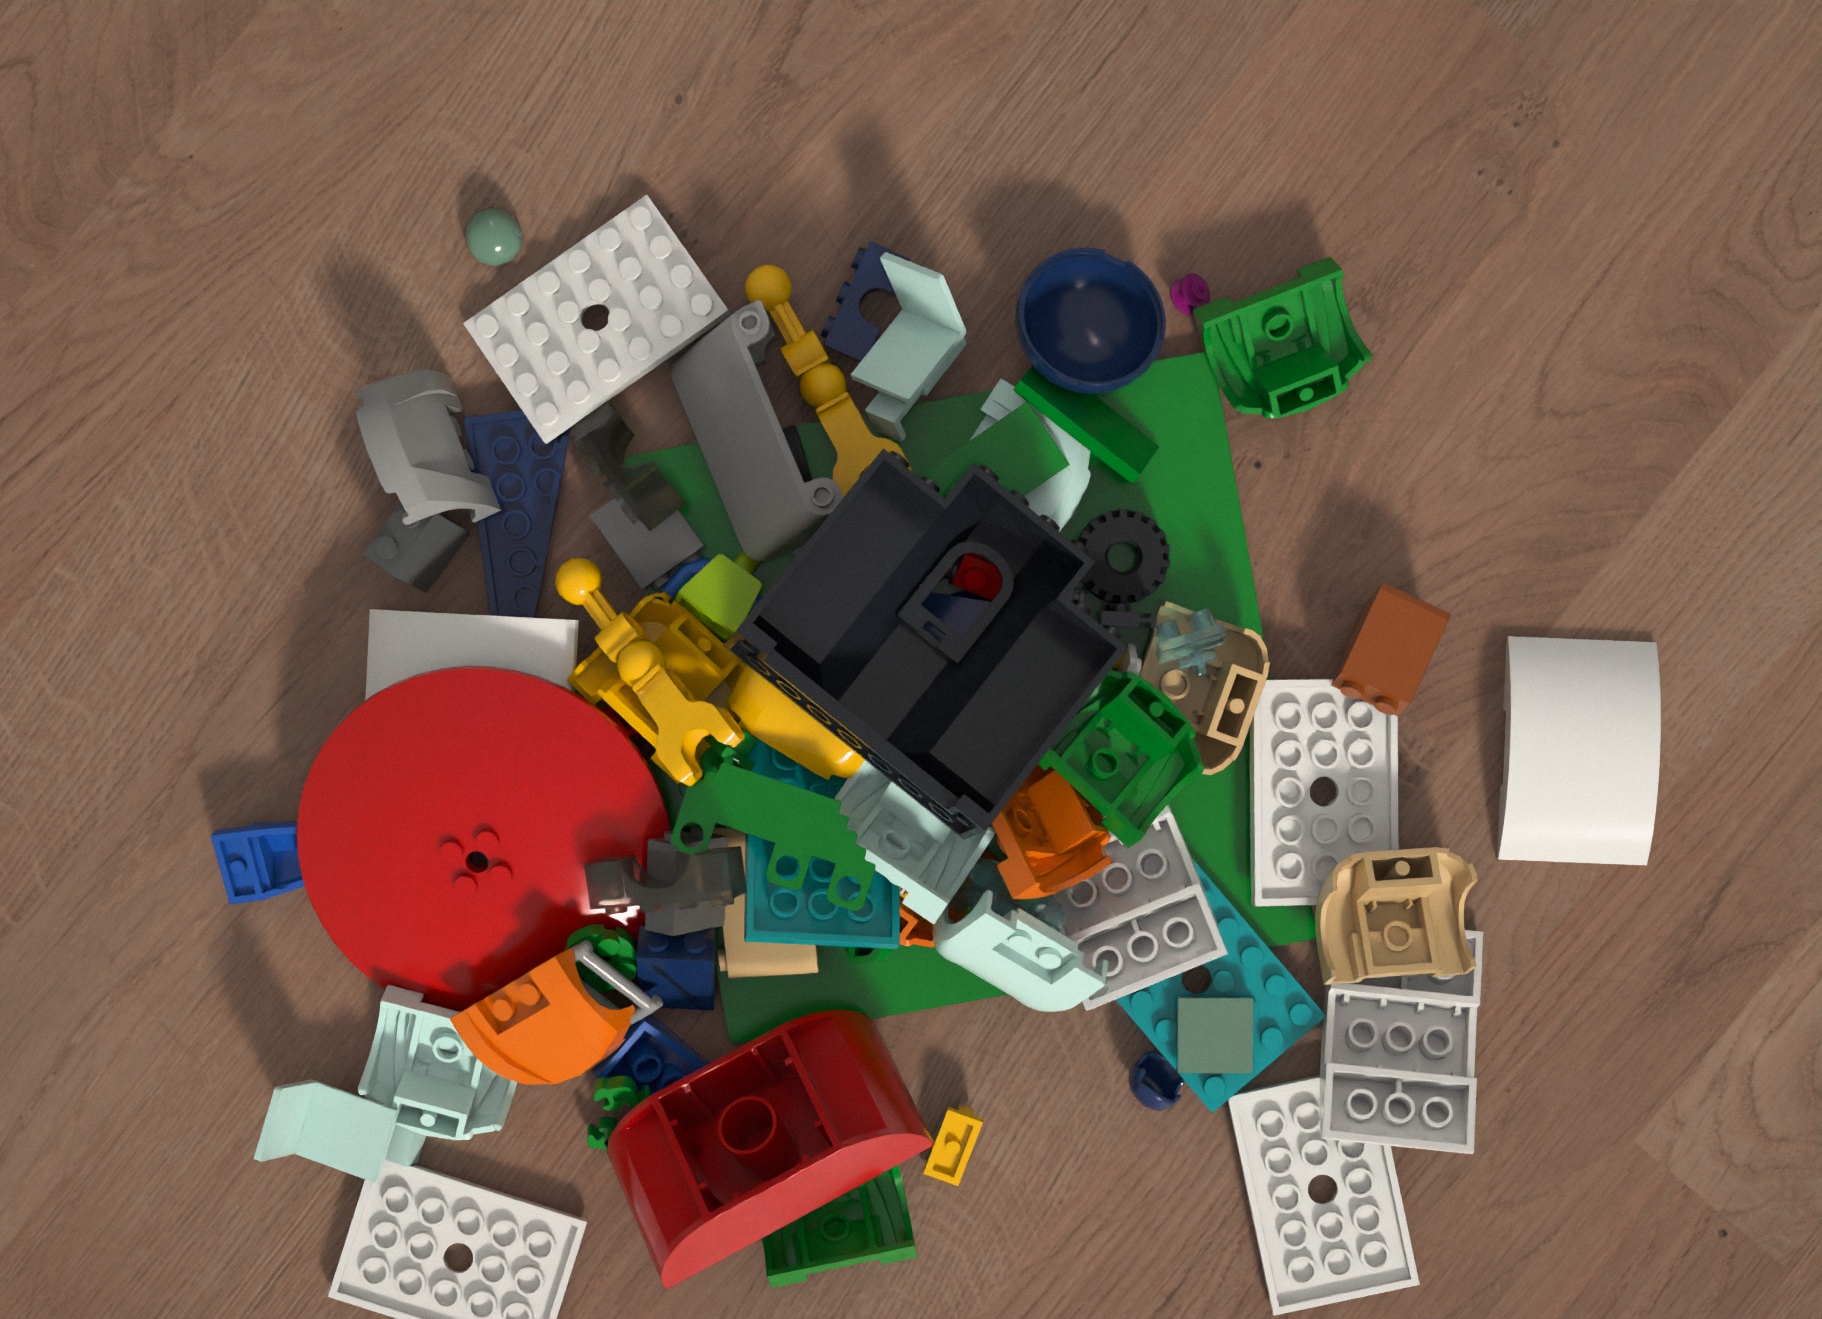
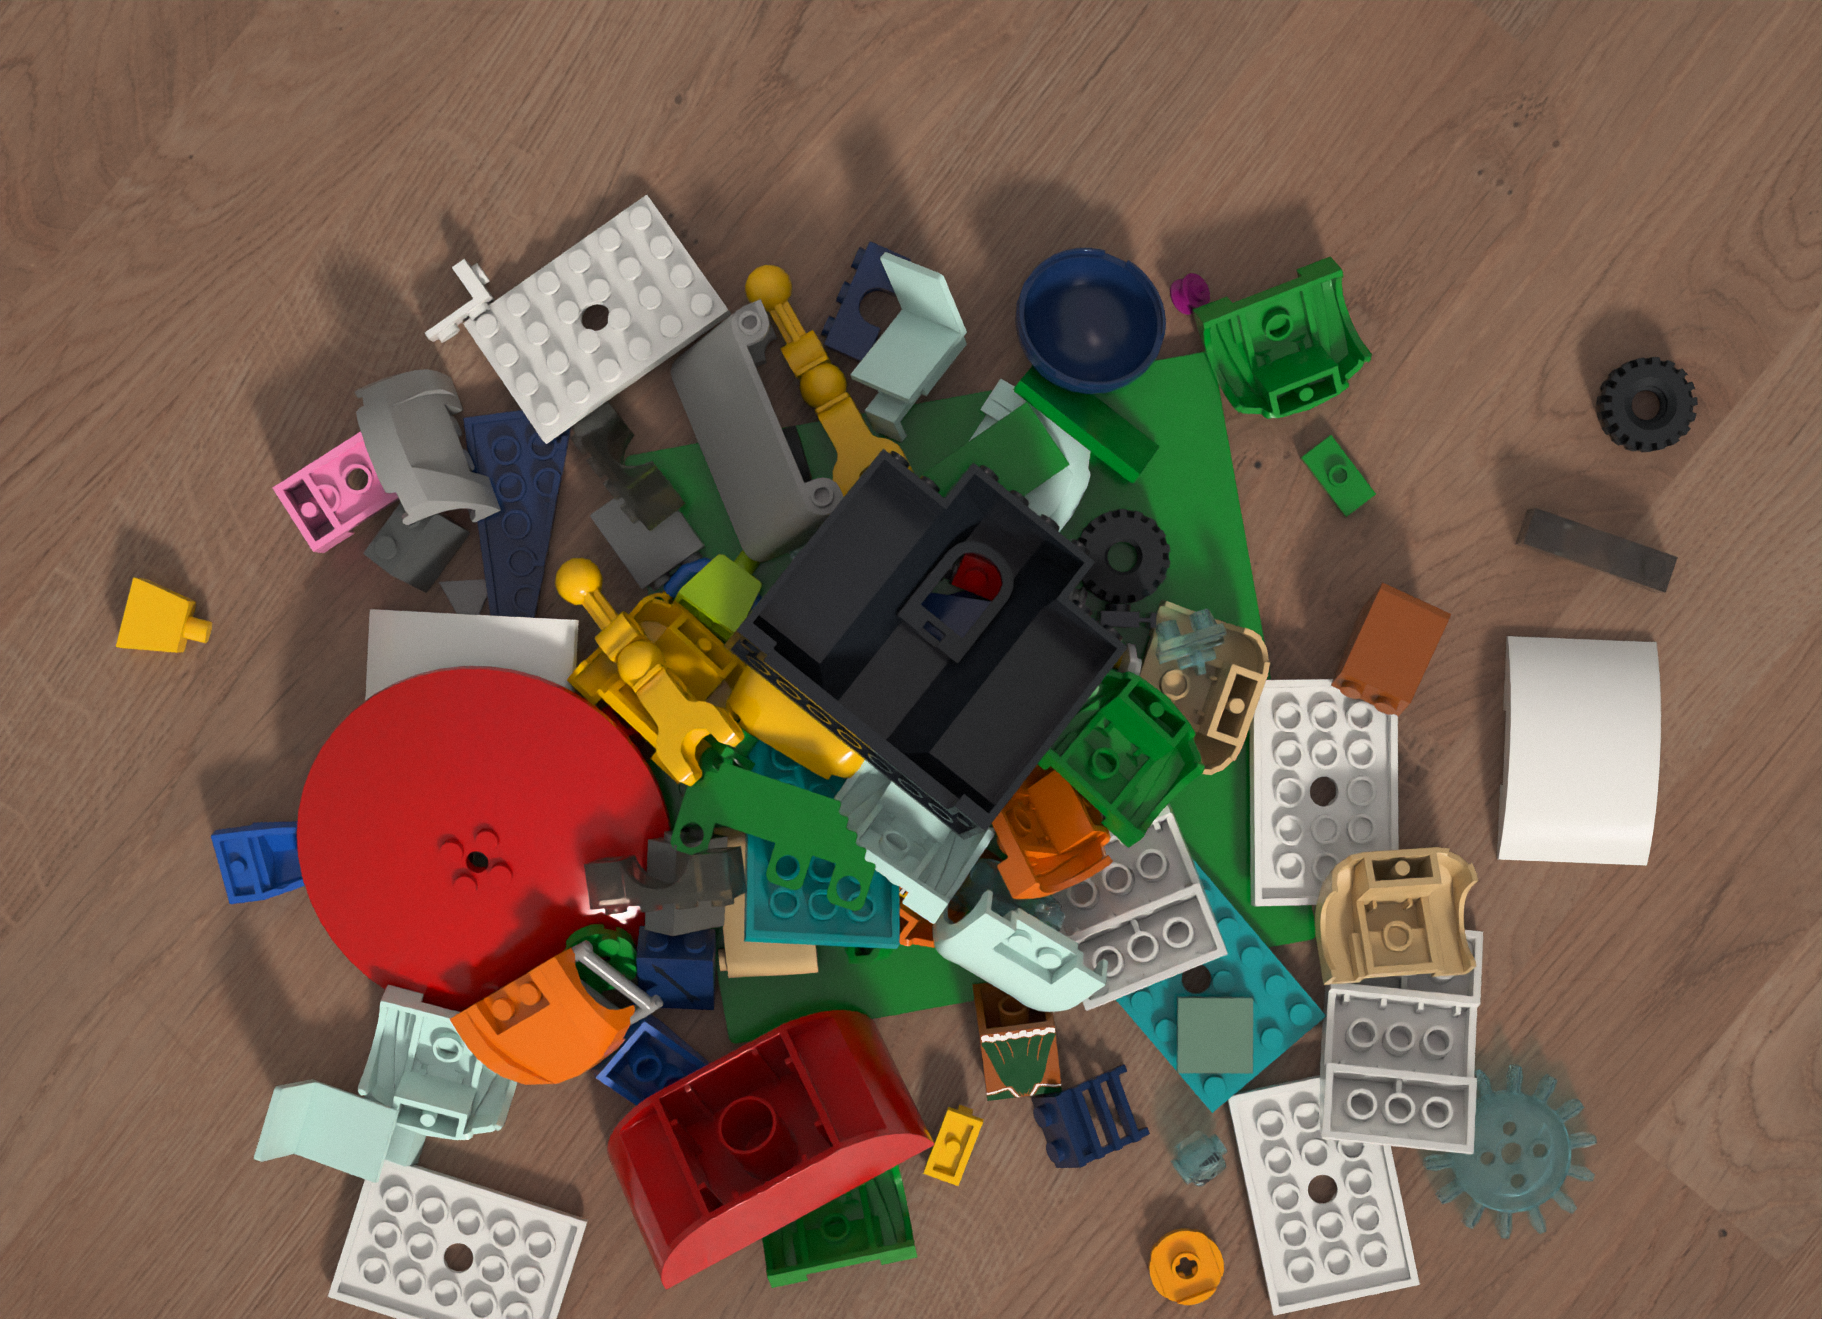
(160, 619): none -> yellow torso
(325, 503): none -> bright pink plate
(466, 595): none -> light grey piece
(474, 281): none -> white bracket
(493, 236): sand green hair -> none
(615, 1093): green helmet -> none
(1015, 1046): none -> slope
(1069, 1126): none -> dark blue plate
(1155, 1081): dark blue hair -> none
(1199, 1158): none -> clear light blue head
(1205, 1274): none -> light orange plate
(1338, 476): none -> green plate
(1542, 1174): none -> clear light blue gear
(1597, 550): none -> clear smoke arch
(1674, 399): none -> black tyre

